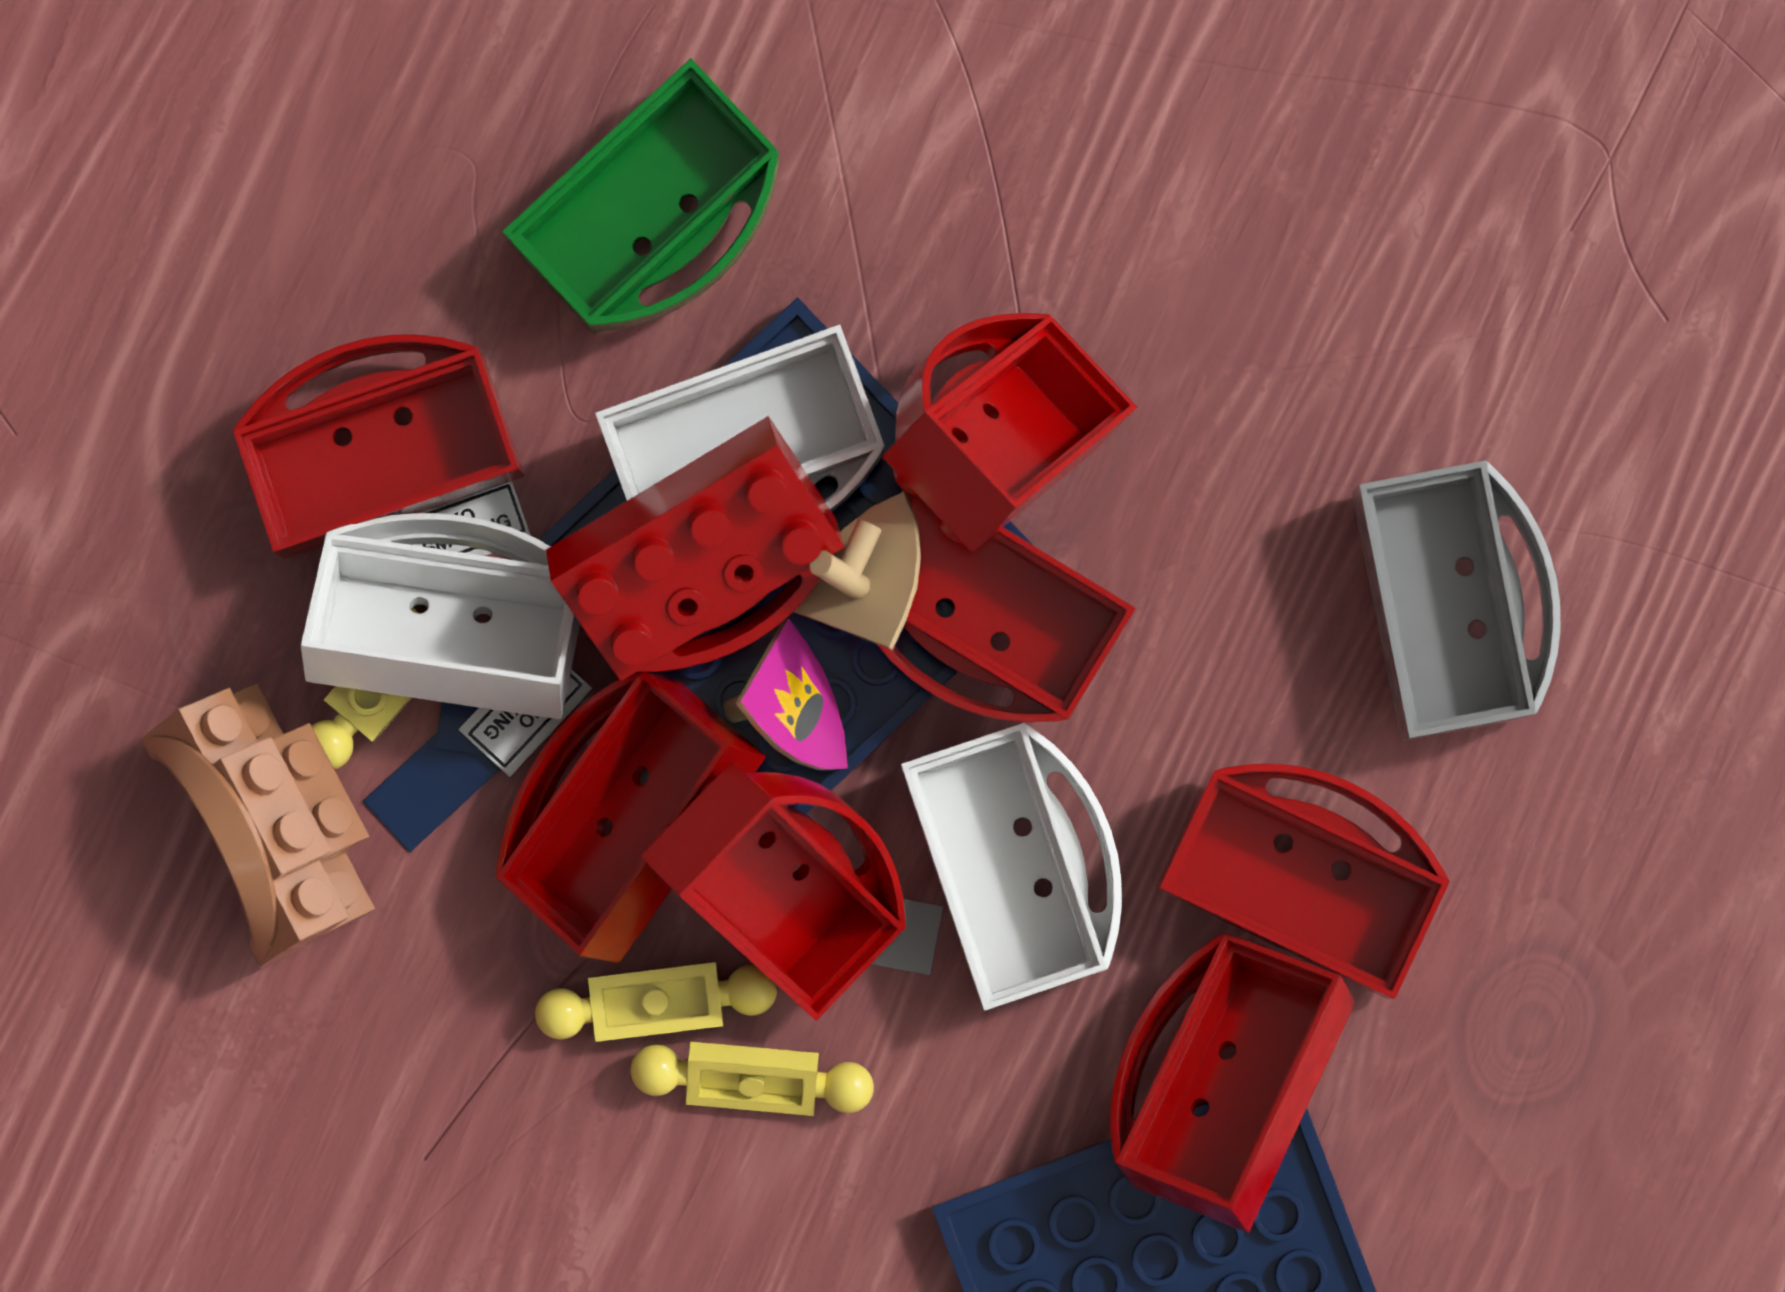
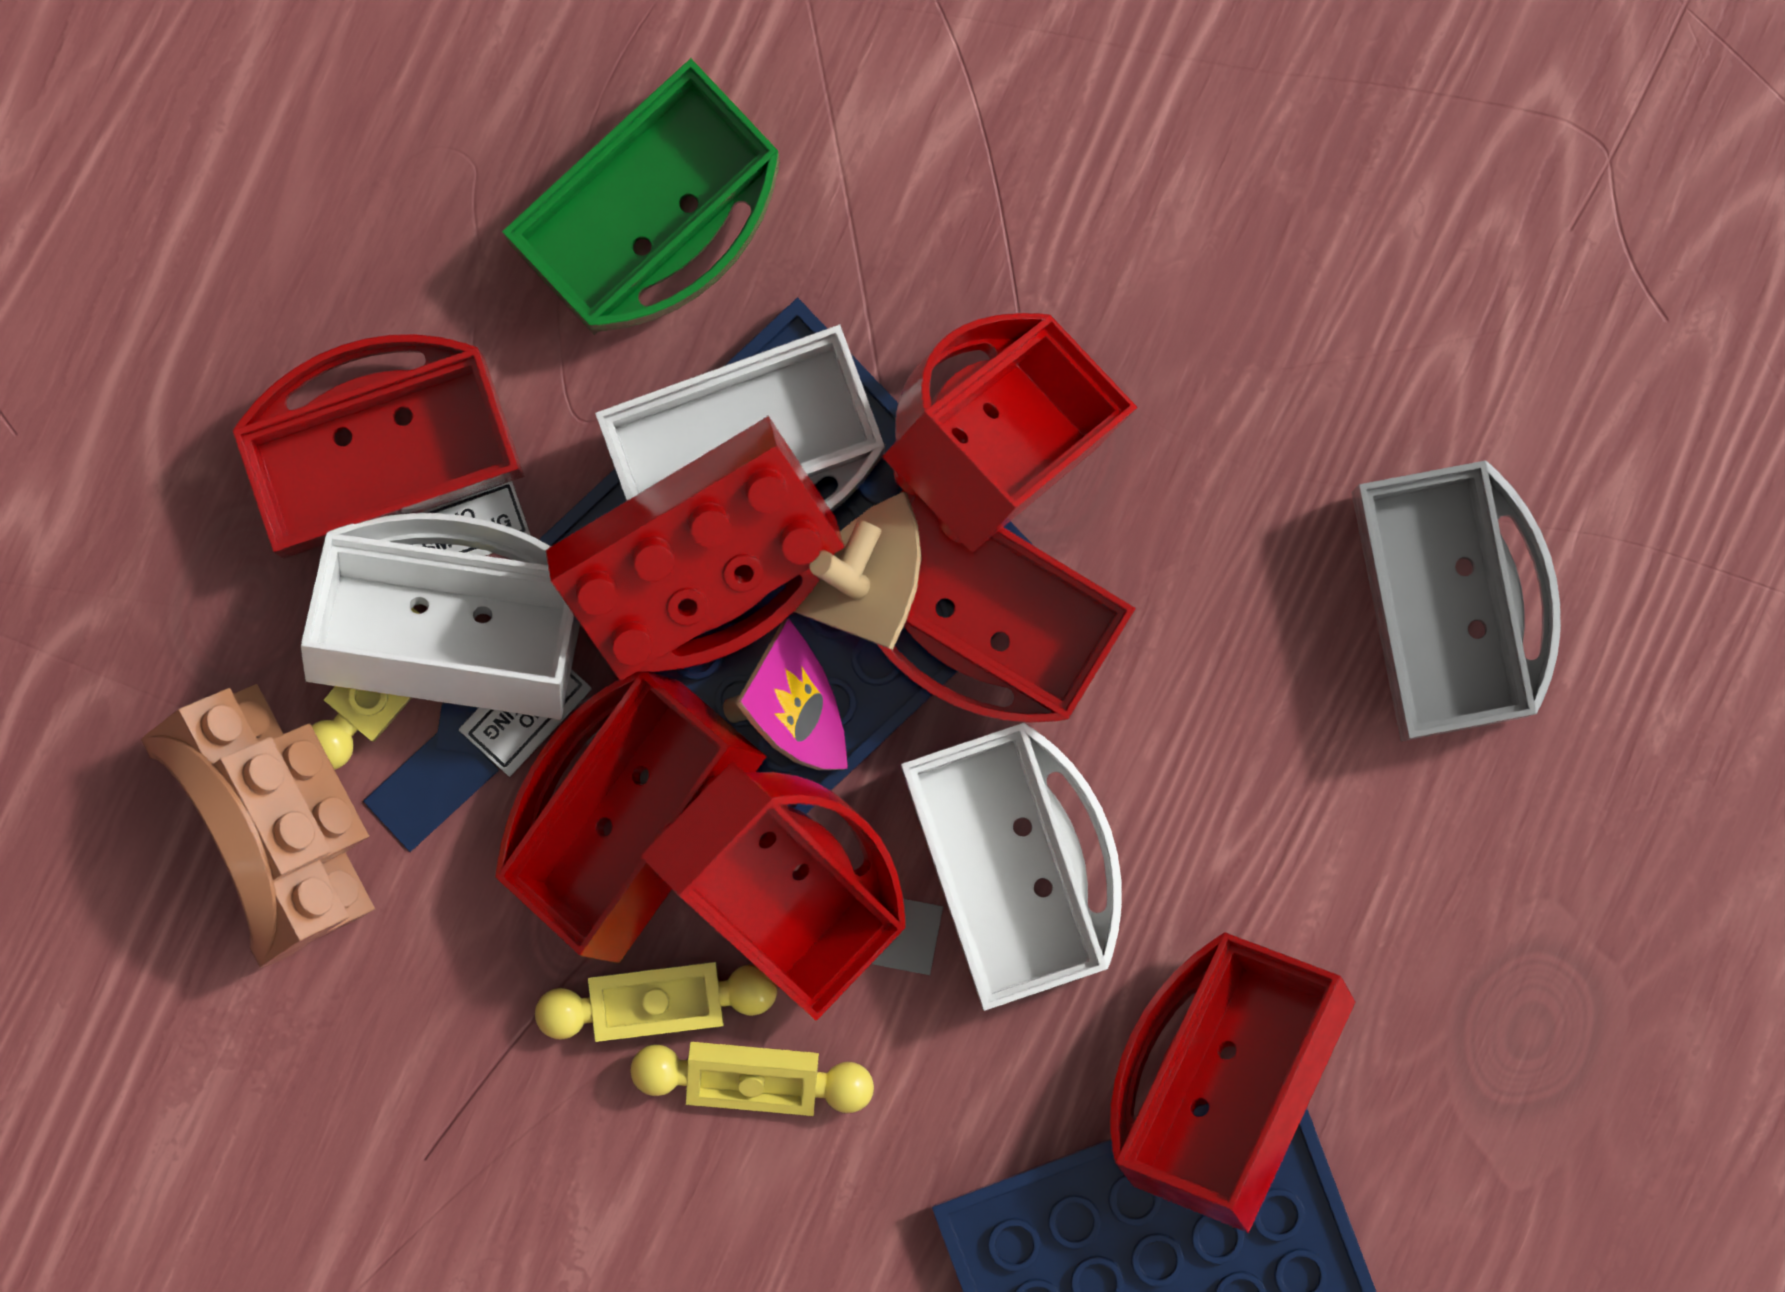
(1350, 926): red piece -> none

